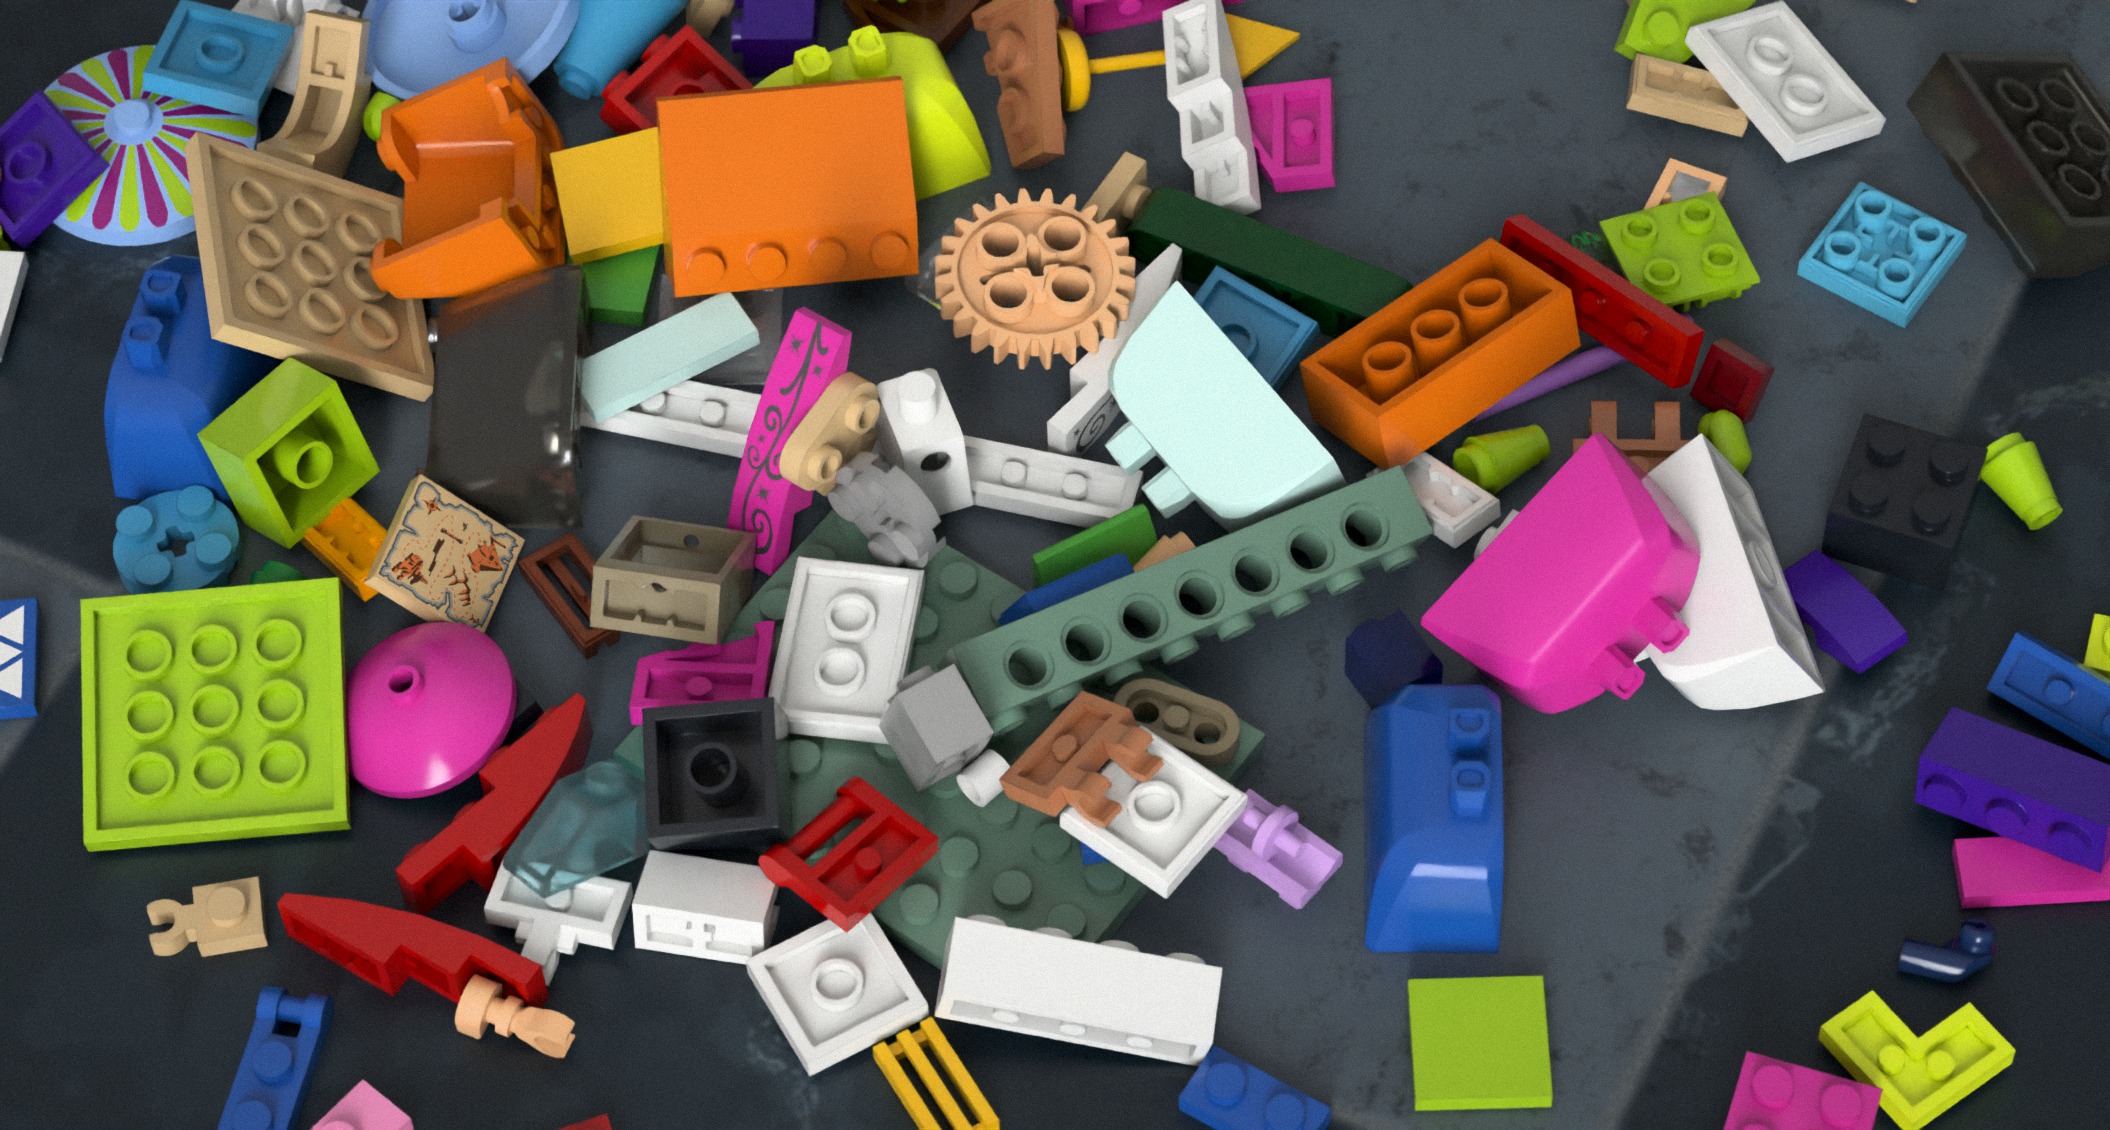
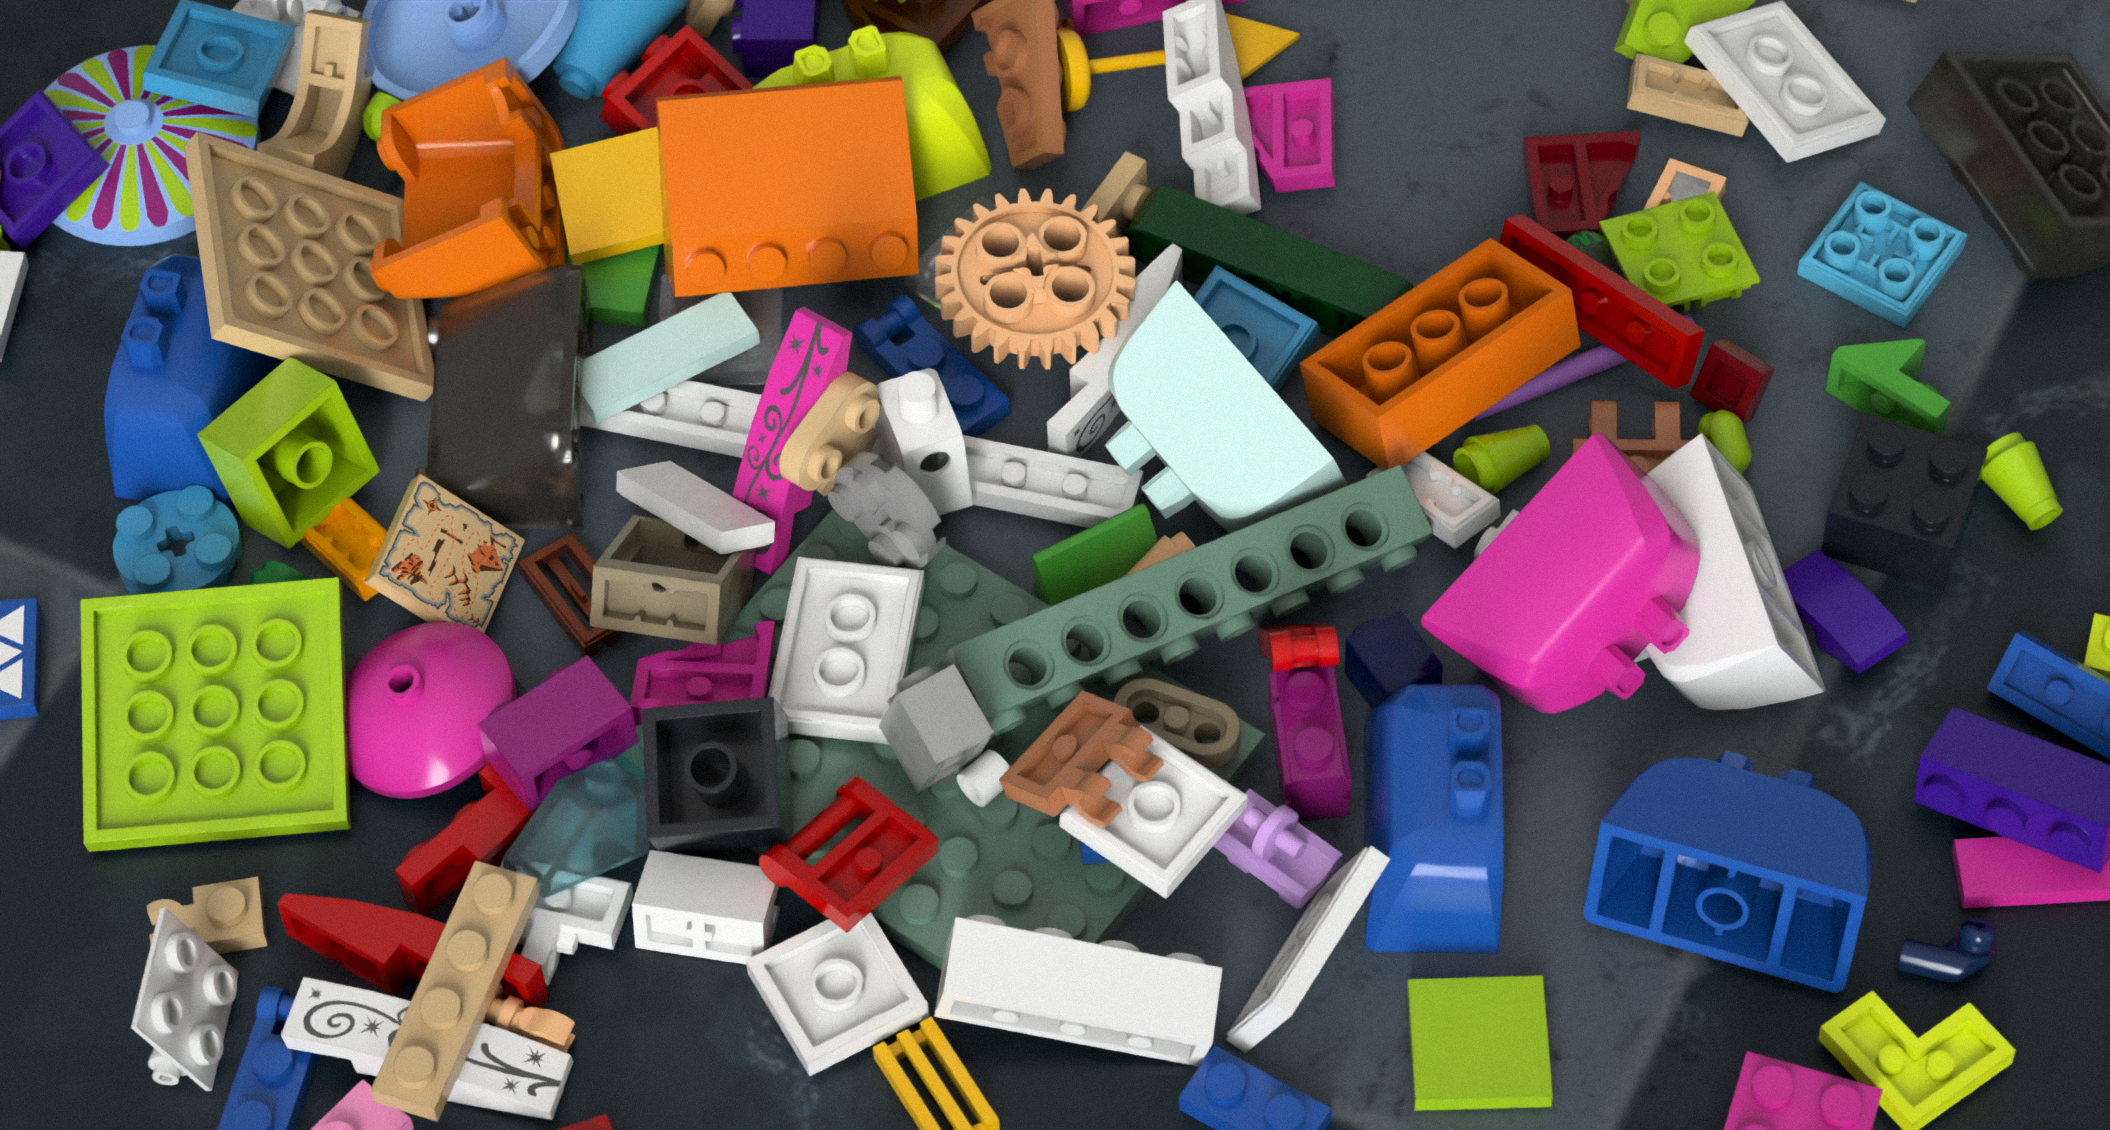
(184, 1004): none -> white hinge
(360, 1025): none -> white slope
(455, 991): none -> tan plate
(557, 730): none -> magenta brick
(695, 507): none -> white tile
(971, 394): none -> blue plate
(1068, 587): blue tile -> none
(1299, 645): none -> red plate
(1306, 949): none -> white tile
(1309, 742): none -> magenta brick
(1577, 178): none -> dark red wing
(1734, 868): none -> blue hips
(1883, 383): none -> bright green slope

